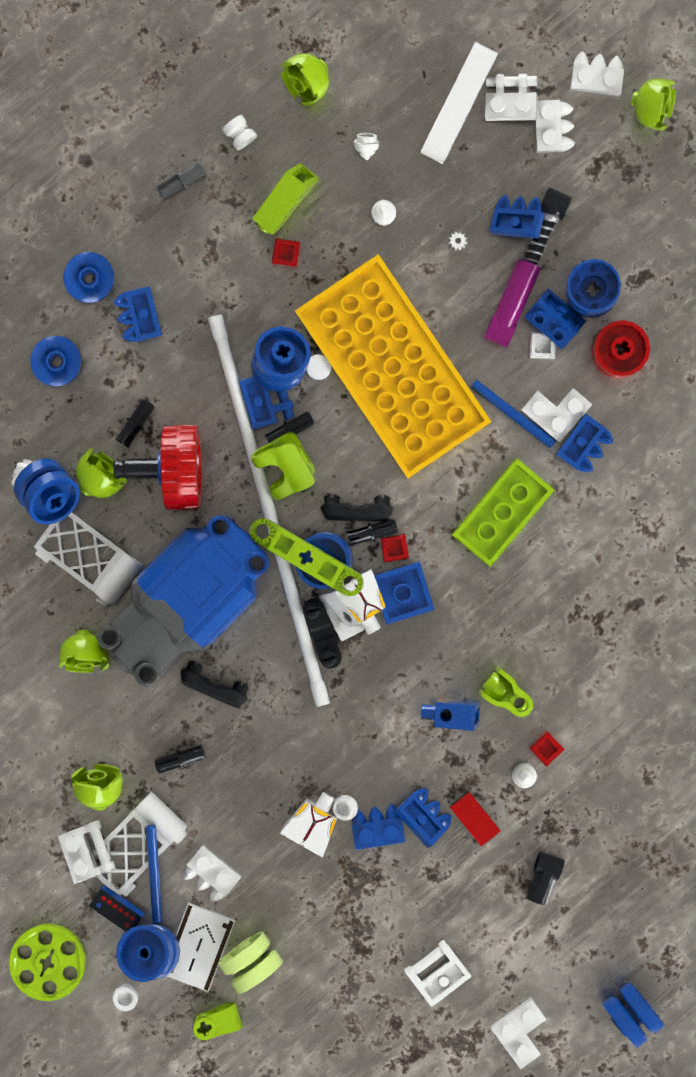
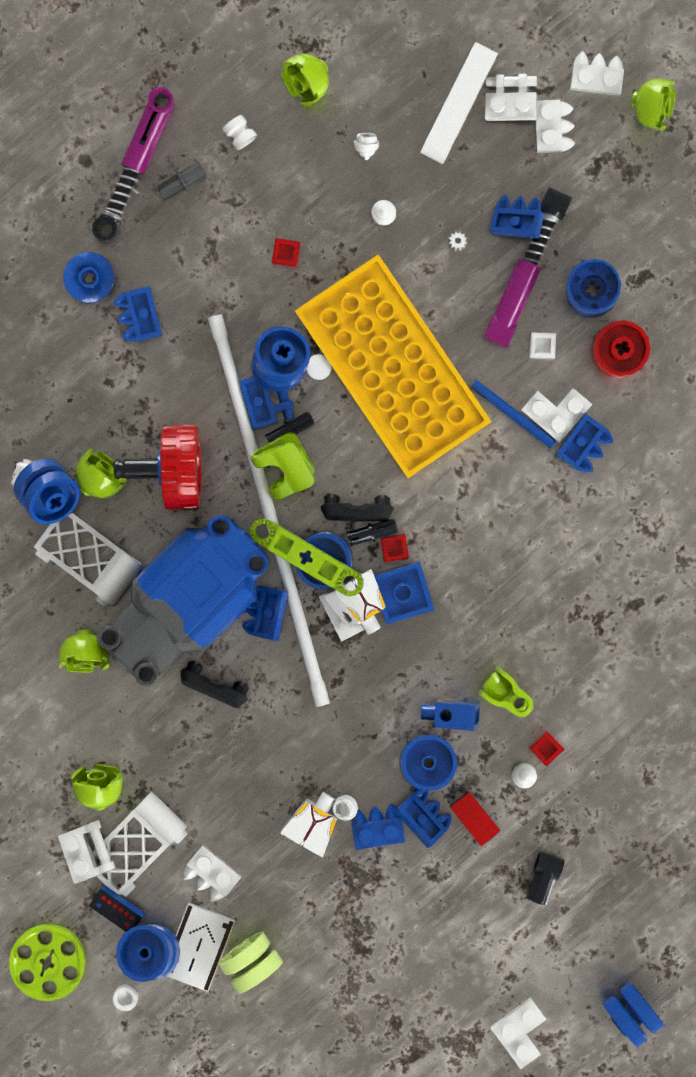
(43, 356): blue dish -> none
(135, 162): none -> piece
(135, 422): black axle -> none
(154, 874): blue bar -> none
(180, 759): black axle -> none
(221, 1020): lime piece -> none
(267, 613): none -> blue plate
(285, 198): lime slope -> none
(322, 633): black piece -> none
(443, 764): none -> blue wheel
(443, 979): white plate -> none
(503, 512): lime tile -> none
(555, 318): blue bracket -> none

